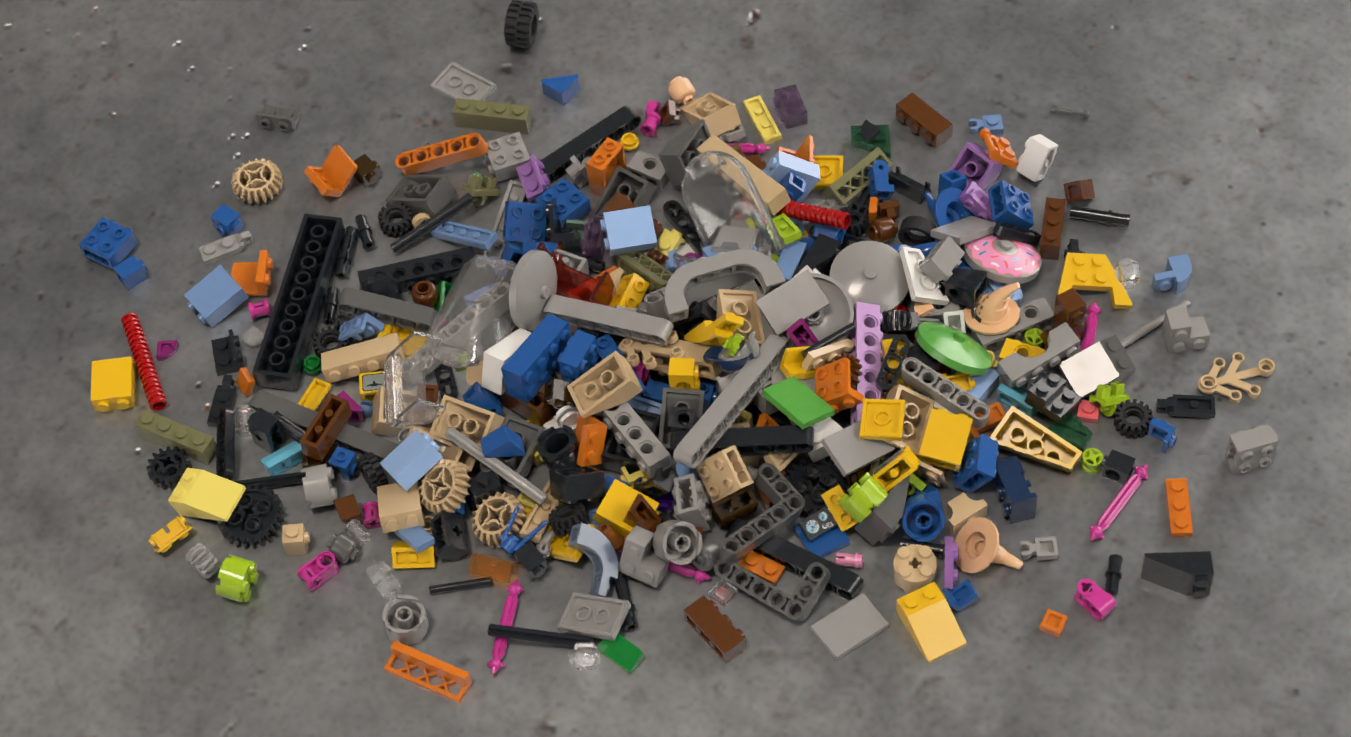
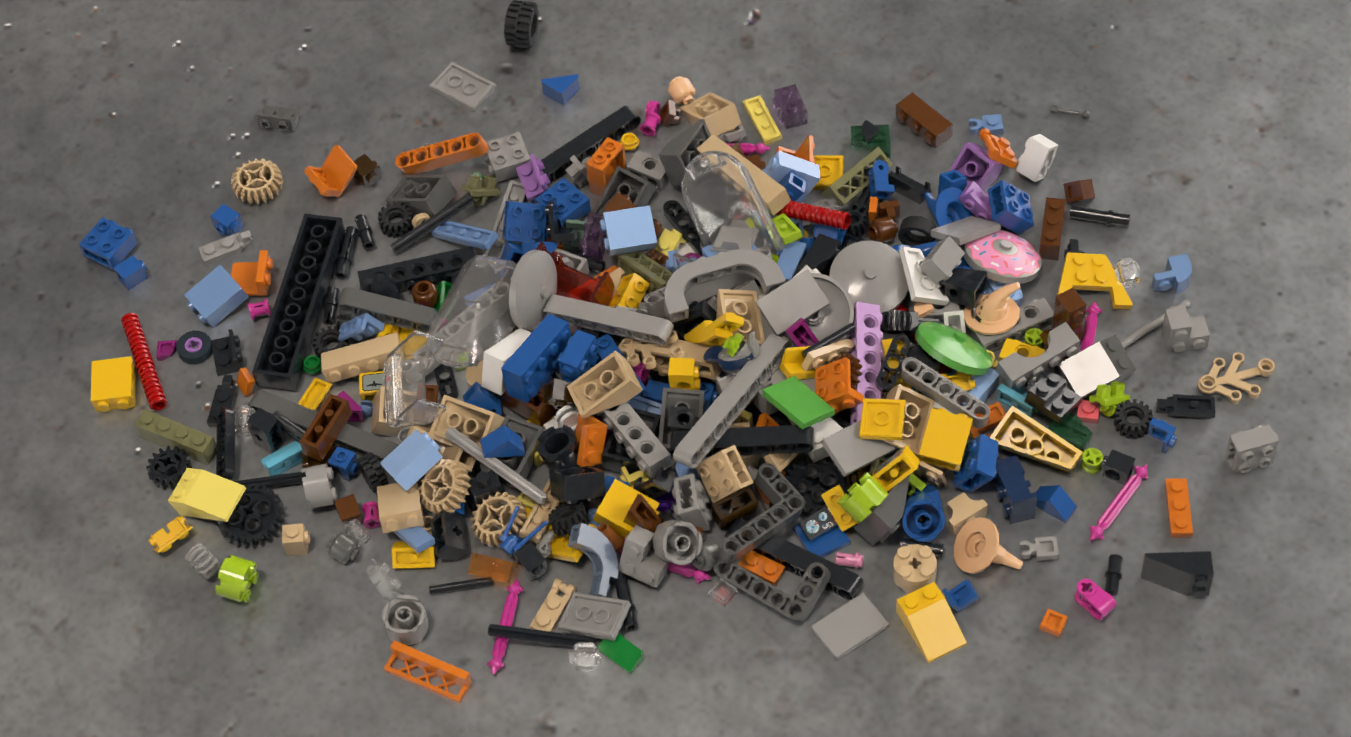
(191, 355): none -> black bush
(253, 338): clear tile -> none
(318, 571): dark pink piece -> none
(492, 116): olive brick -> none
(553, 607): none -> tan plate
(715, 629): reddish brown brick -> none
(950, 556): medium lavender plate -> none
(1016, 233): black beam -> none
(1055, 502): none -> blue slope

